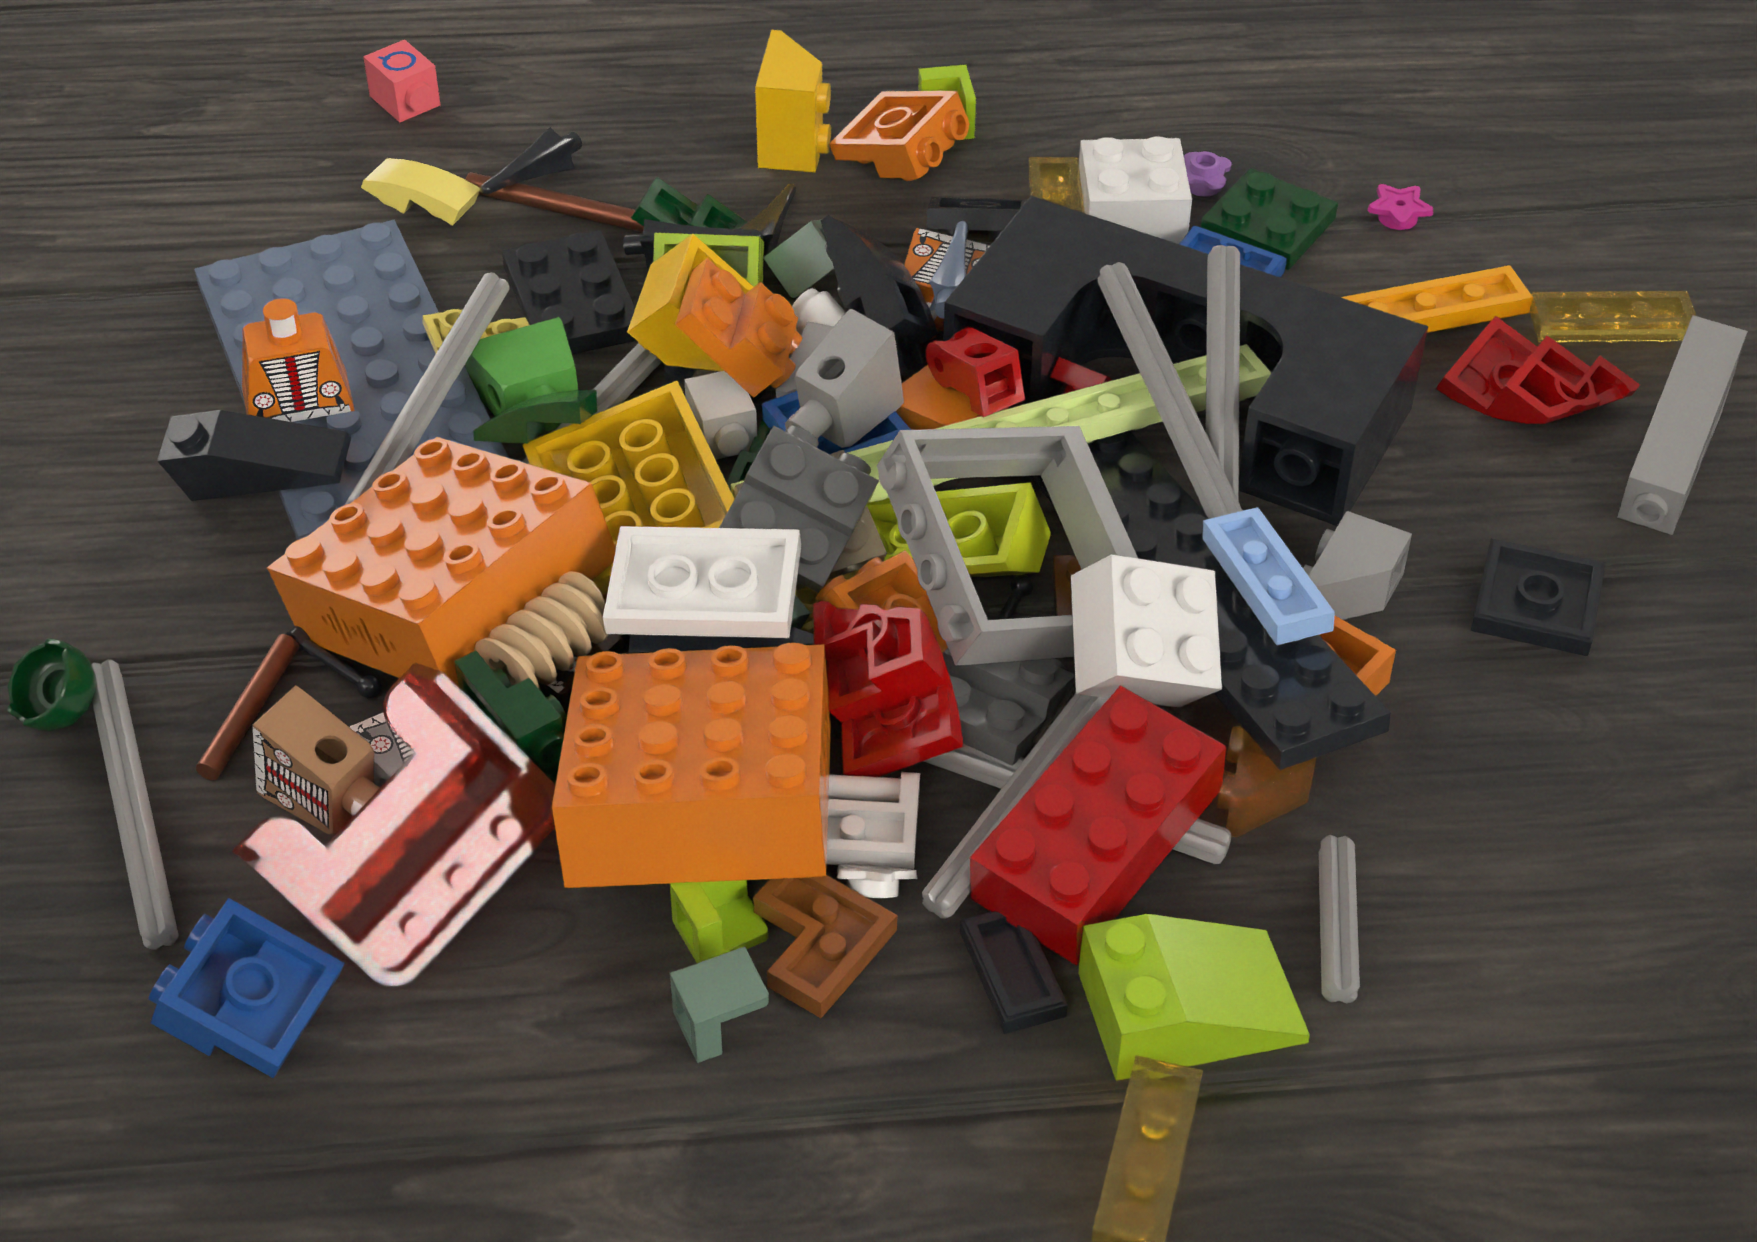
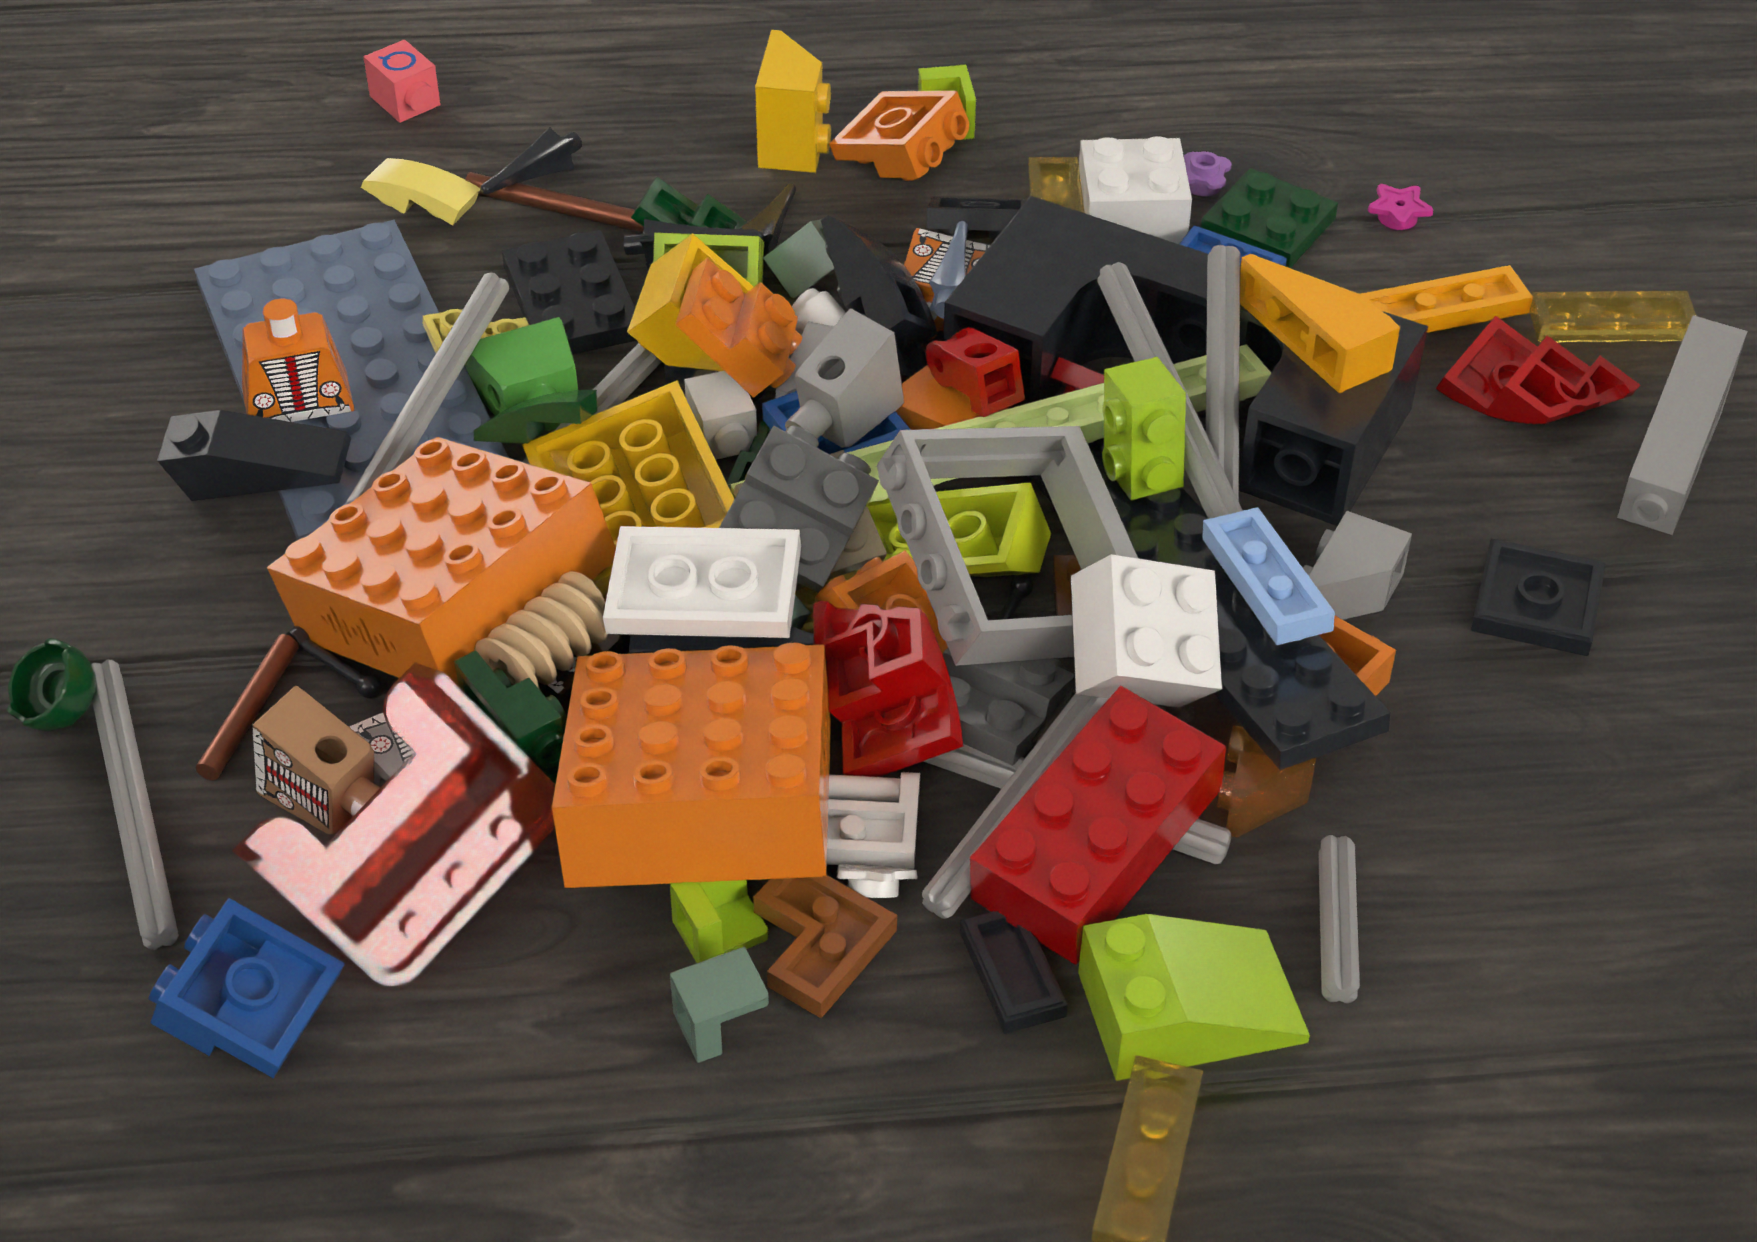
(1144, 428): none -> lime brick
(1322, 323): none -> light orange slope

